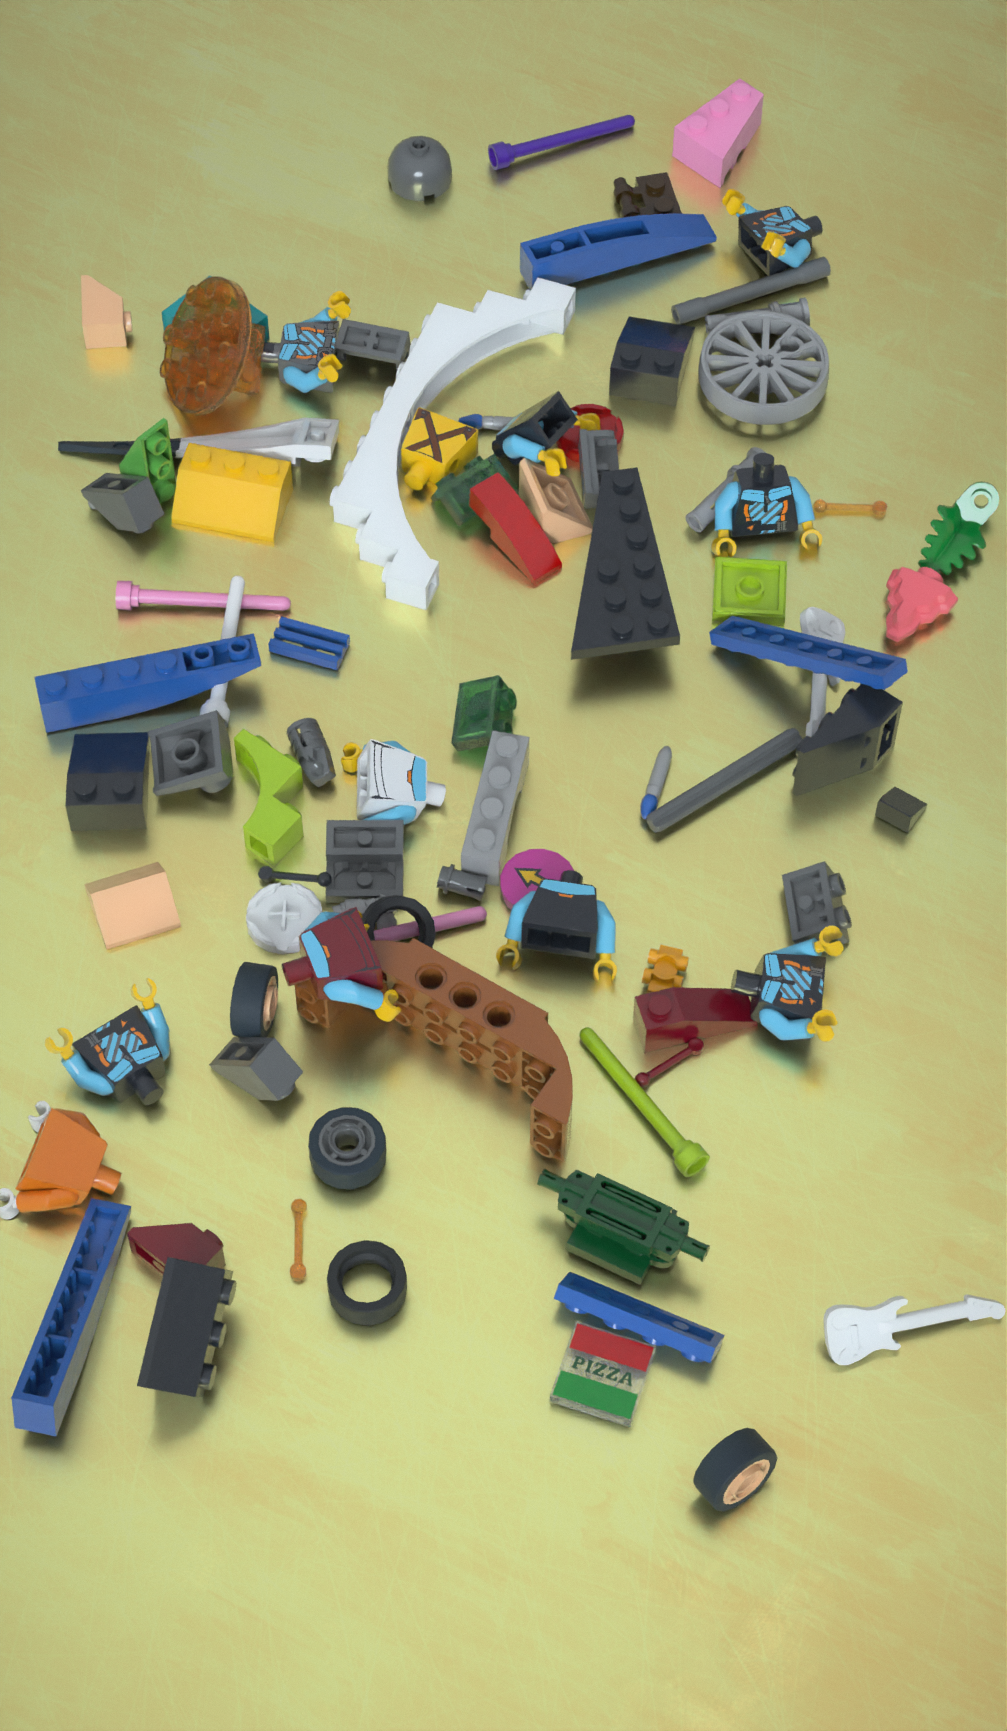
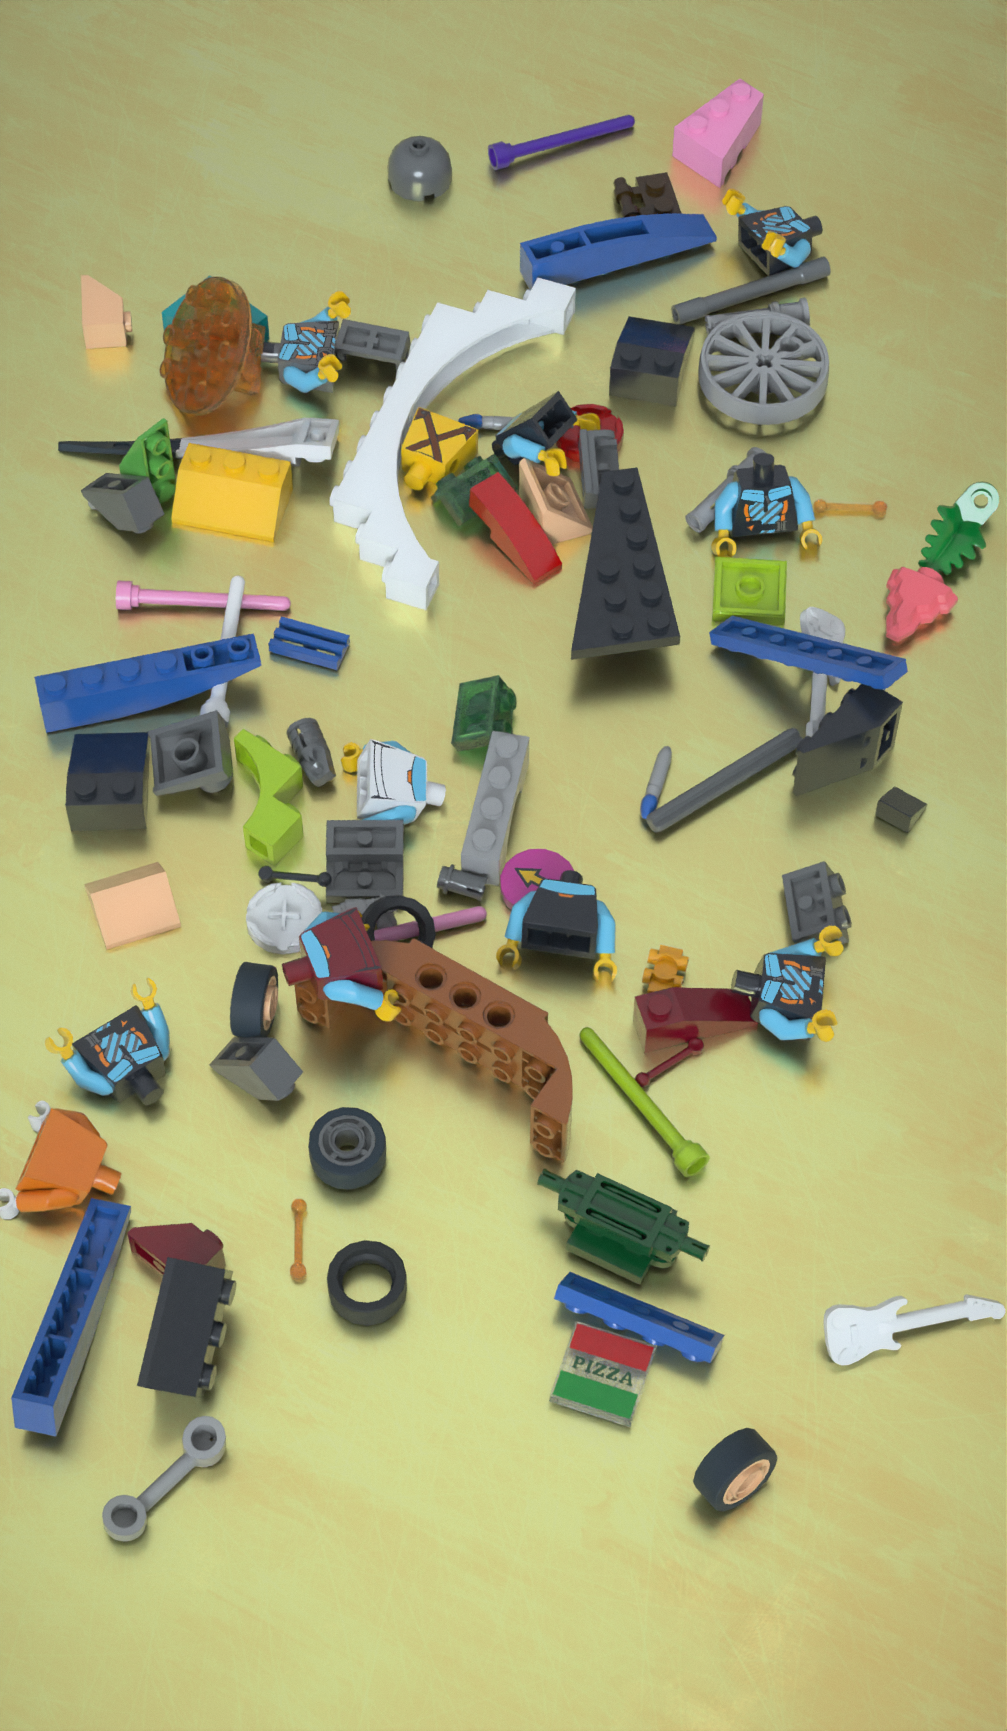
(126, 1516): none -> light grey piece

